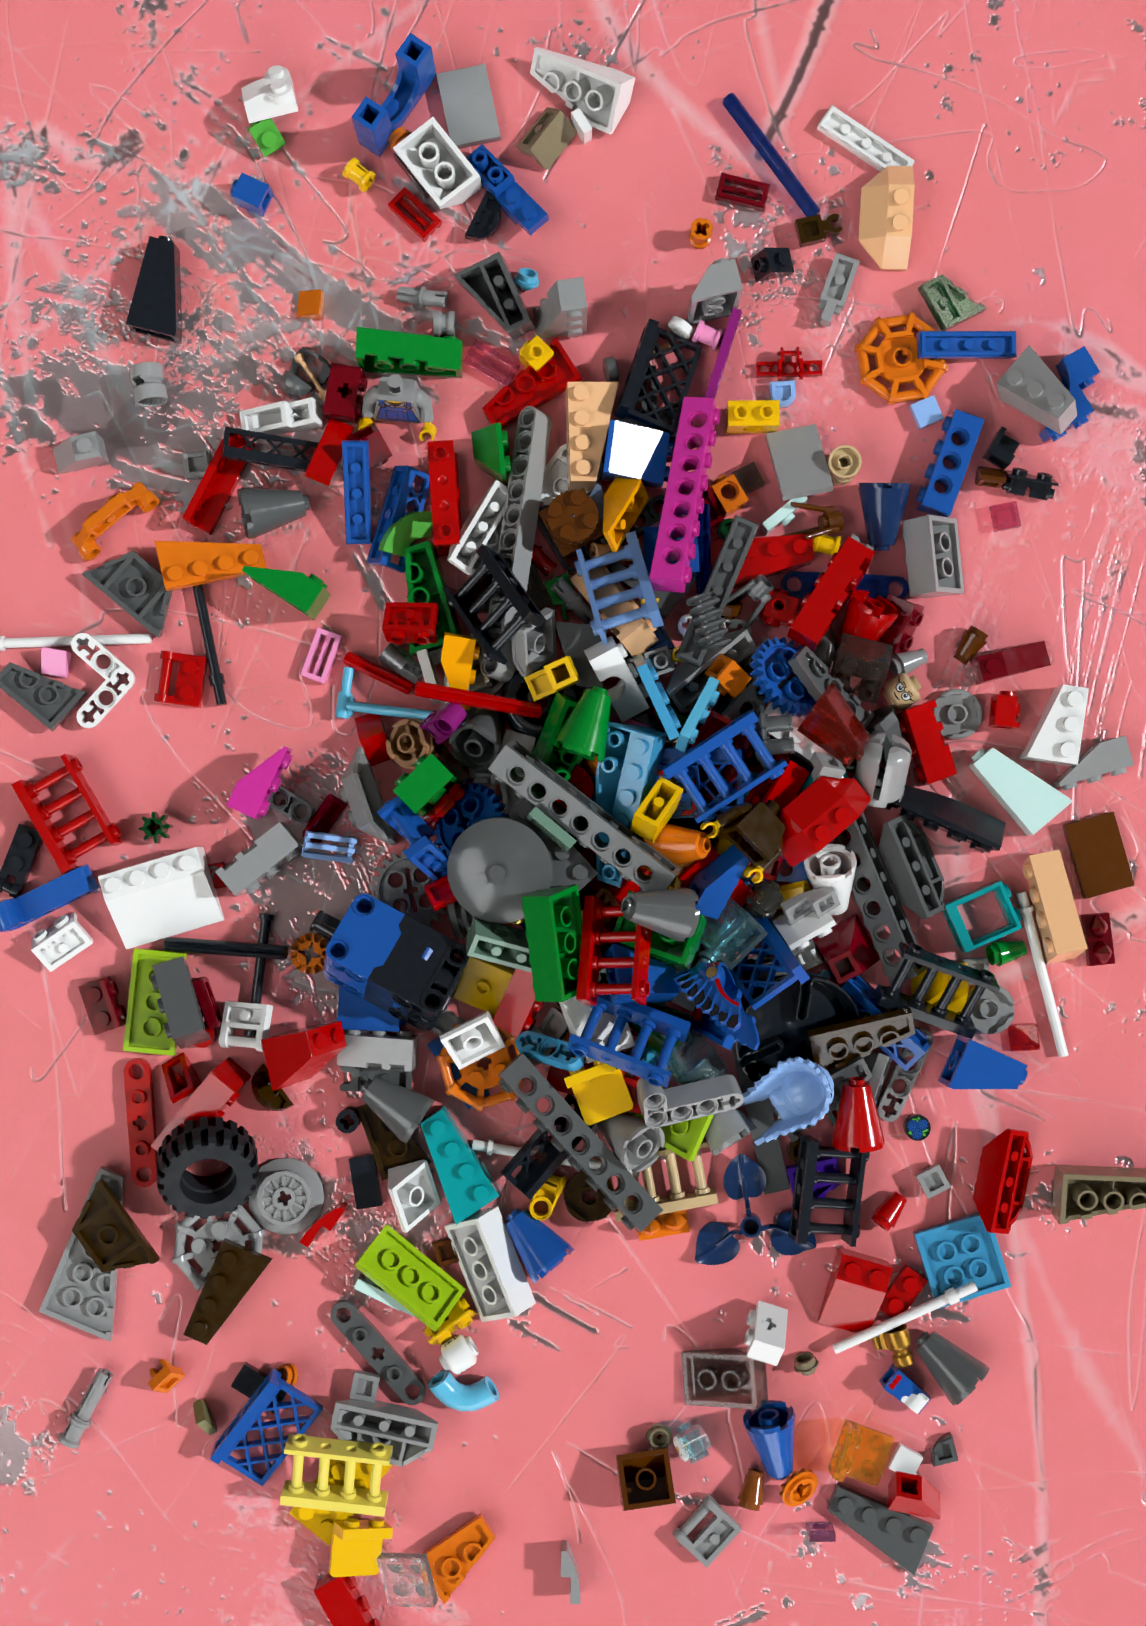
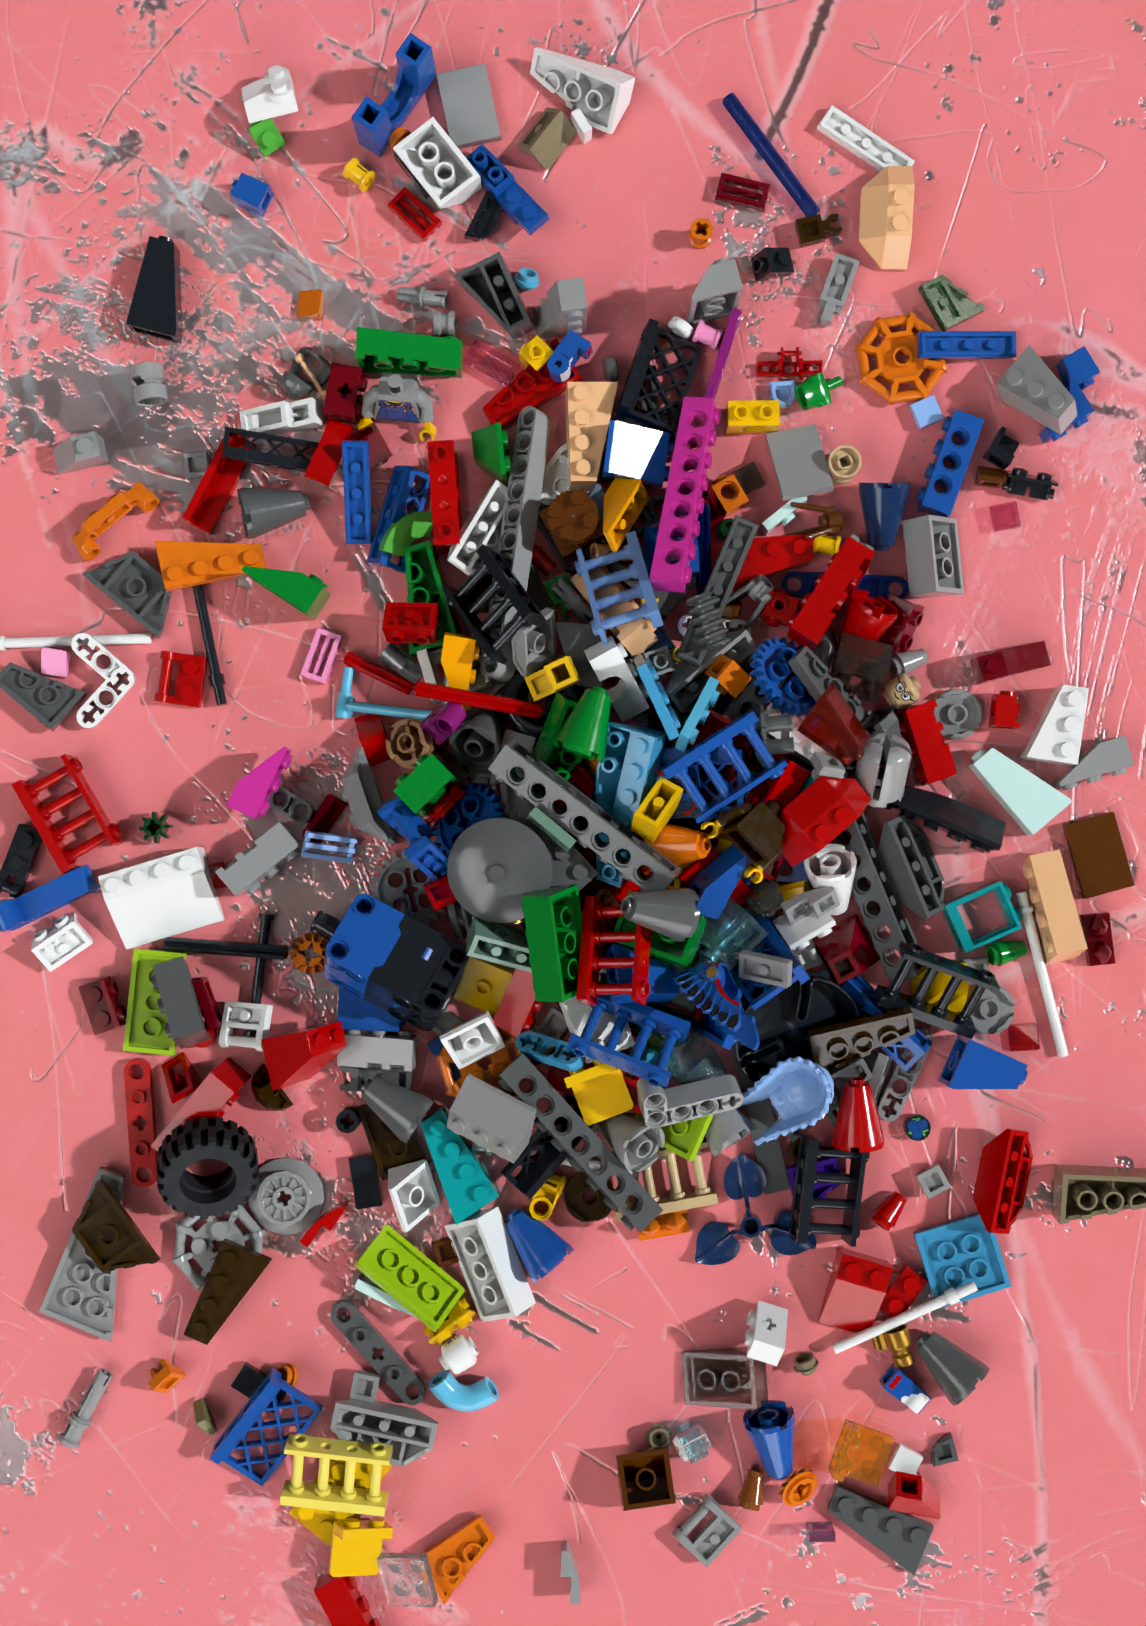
(491, 1118): none -> light grey slope
(567, 354): none -> blue leg
(765, 968): none -> light grey plate
(815, 391): none -> green piece
(970, 644): reddish brown cone -> none

